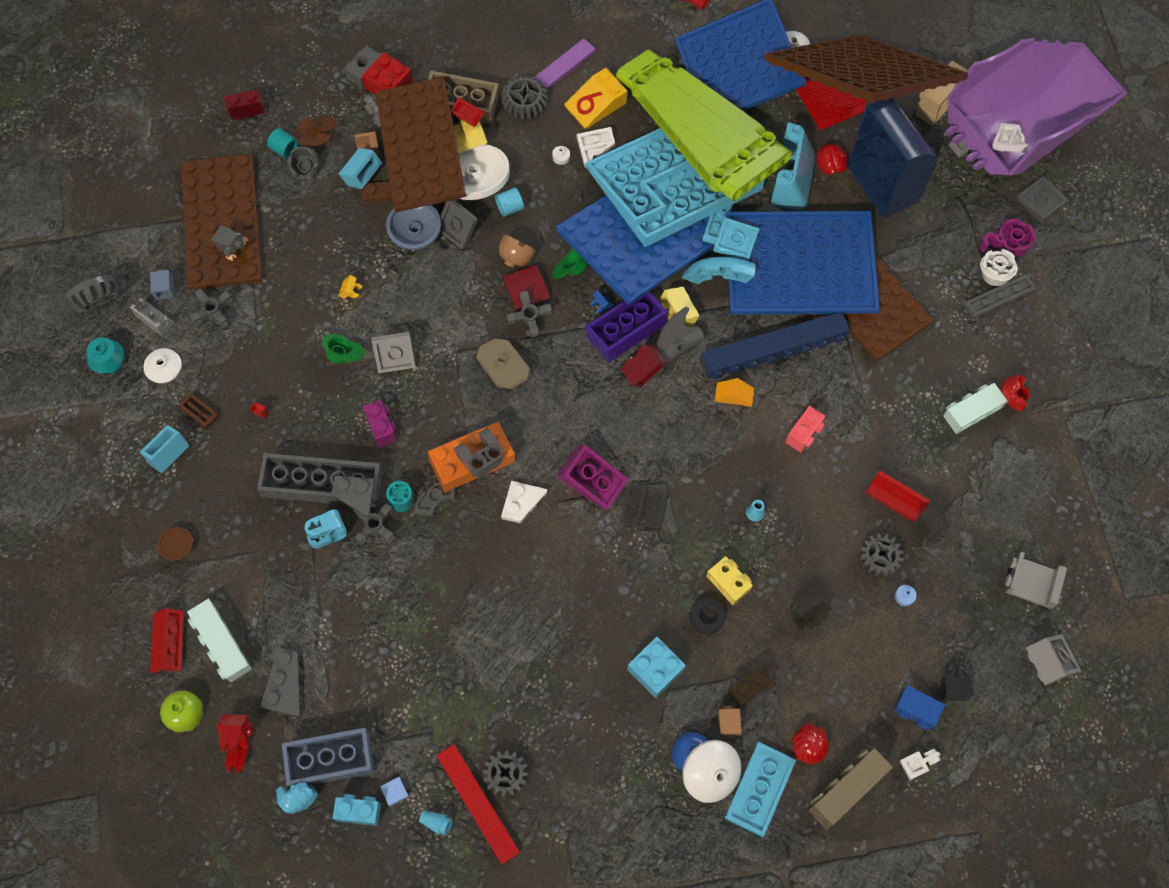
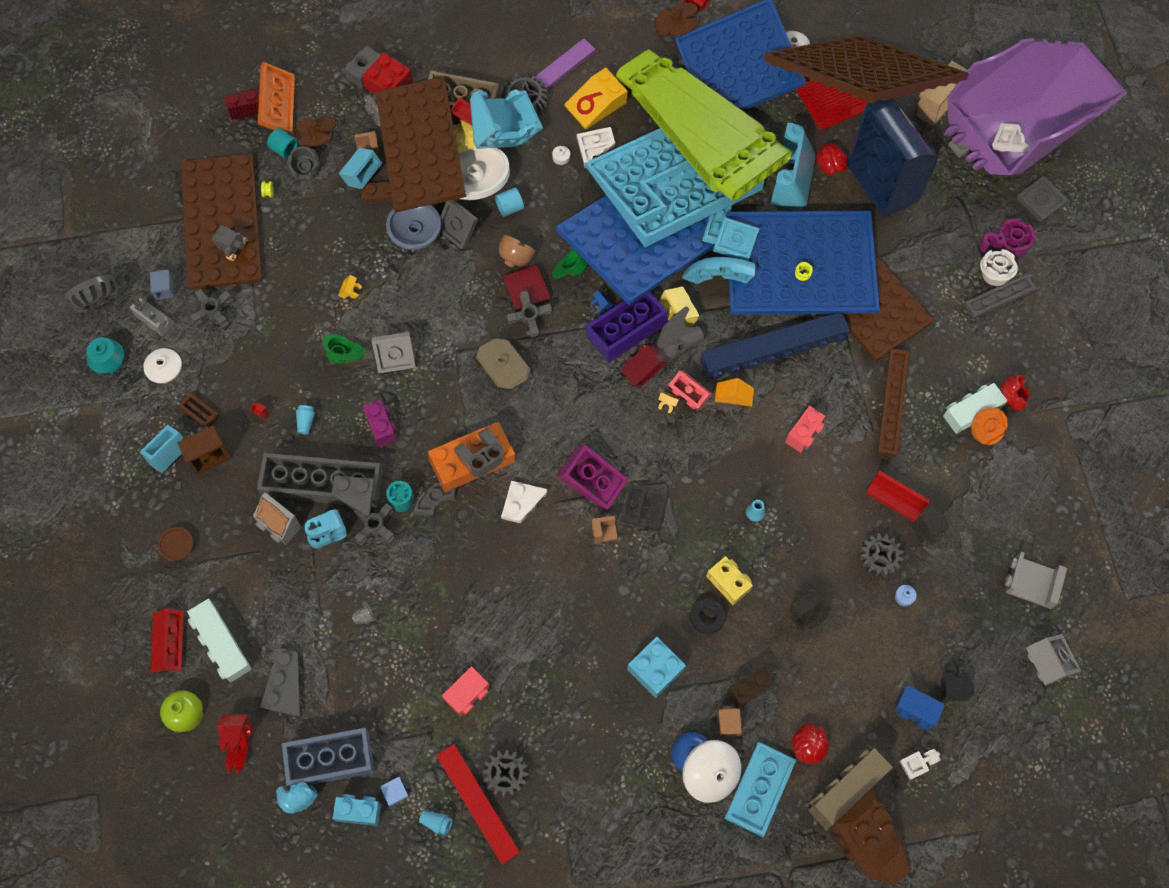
(204, 450): none -> reddish brown brick
(267, 189): none -> neon yellow bush
(276, 98): none -> orange tile
(276, 520): none -> slope
(304, 418): none -> medium azure cone
(363, 615): none -> clear hose
(466, 692): none -> coral brick
(503, 121): none -> medium azure windscreen
(604, 529): none -> medium nougat panel
(668, 399): none -> yellow tile
(676, 21): none -> reddish brown piece
(690, 389): none -> coral brick
(801, 266): none -> neon yellow bush
(872, 840): none -> reddish brown slope
(893, 403): none -> reddish brown plate
(989, 425): none -> orange tile

